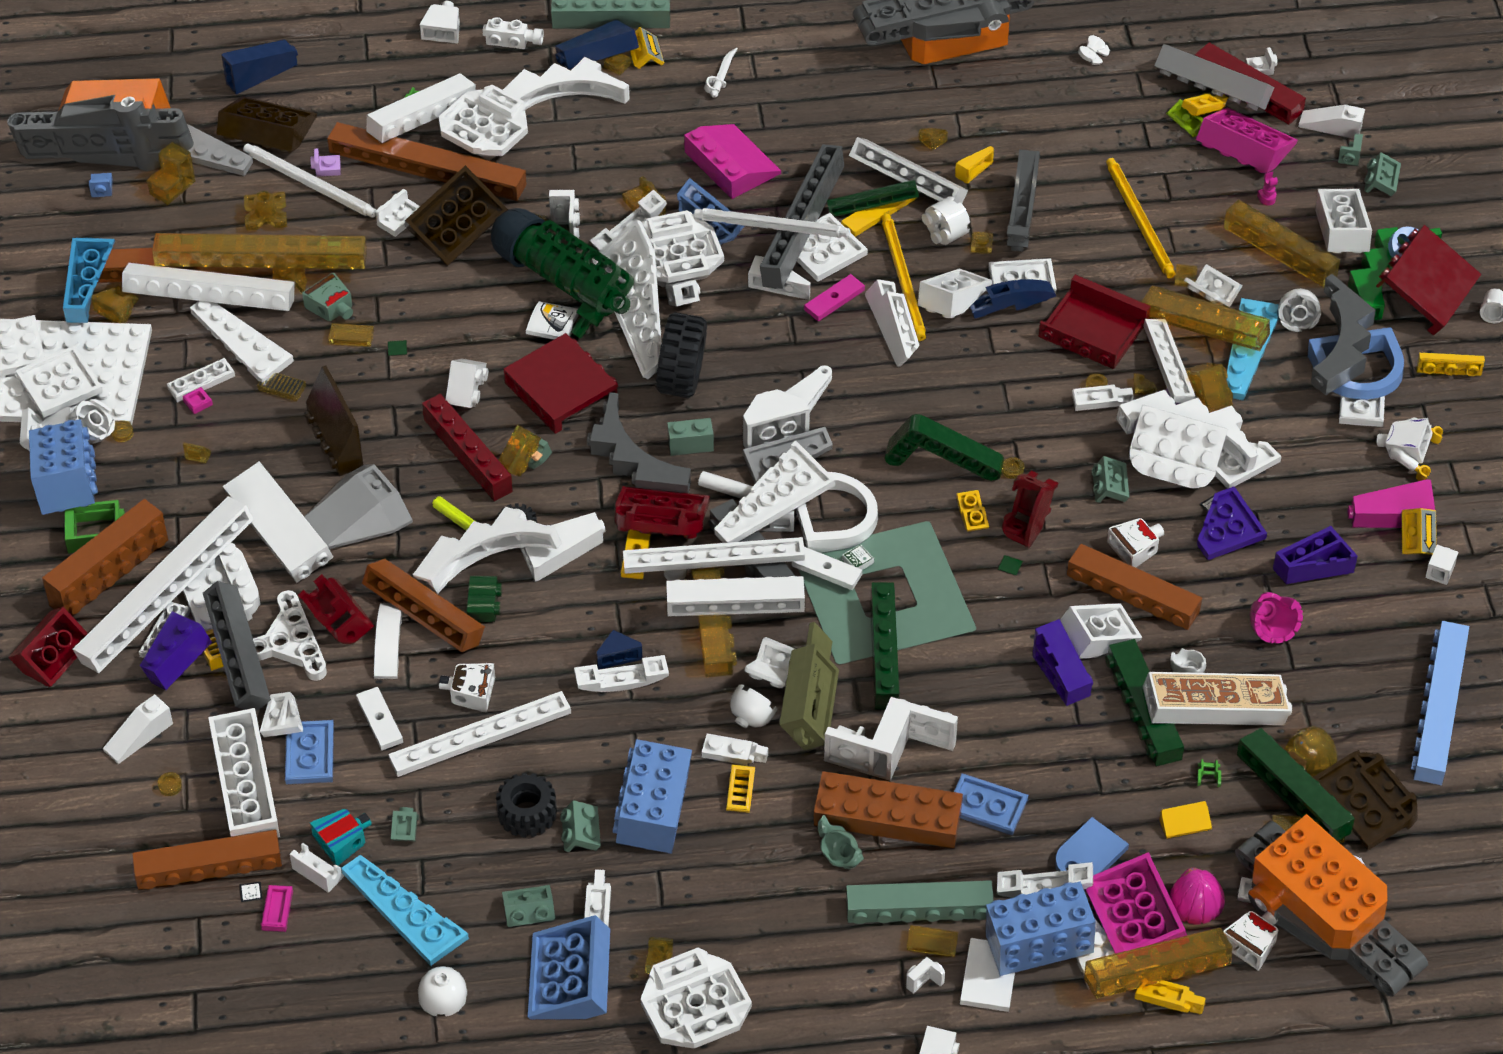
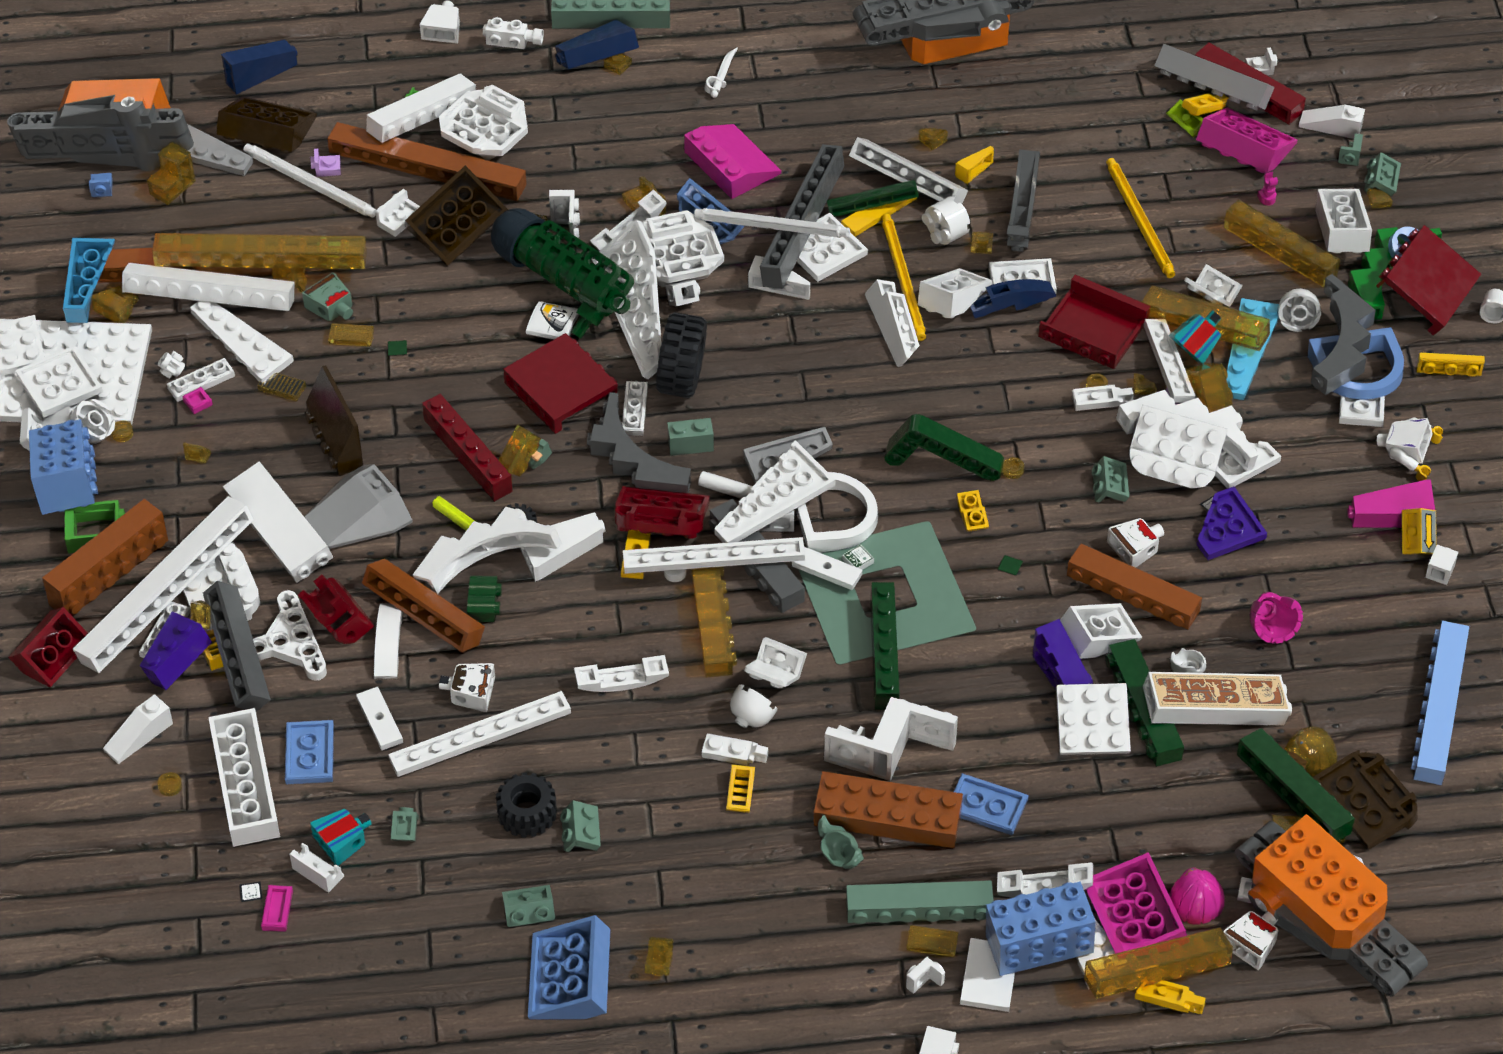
(171, 364): none -> white gear
(201, 613): none -> clear yellow slope
(207, 859): dark orange brick -> none
(265, 208): clear yellow plant -> none
(281, 716): white wing -> none
(415, 921): medium azure wing -> none
(442, 991): white cylinder -> none
(464, 381): white brick -> none
(559, 81): white arch -> none
(598, 898): white hinge -> none
(618, 650): dark blue slope -> none
(635, 408): none -> white tile
(647, 50): yellow panel -> none
(652, 796): medium blue brick -> none
(690, 981): white piece -> none
(735, 596): white brick -> none
(786, 413): white slope -> none
(810, 691): olive piece -> none
(834, 297): dark pink tile -> none
(1033, 500): dark red piece -> none
(1091, 844): medium blue tile -> none
(1093, 719): none -> white plate
(1094, 45): white piece -> none
(1184, 271): clear yellow tile -> none
(1185, 819): yellow slope -> none
(1198, 335): none -> torso
(1217, 773): bright green piece -> none
(1315, 558): dark purple wedge -> none
(1379, 198): none -> clear yellow tile

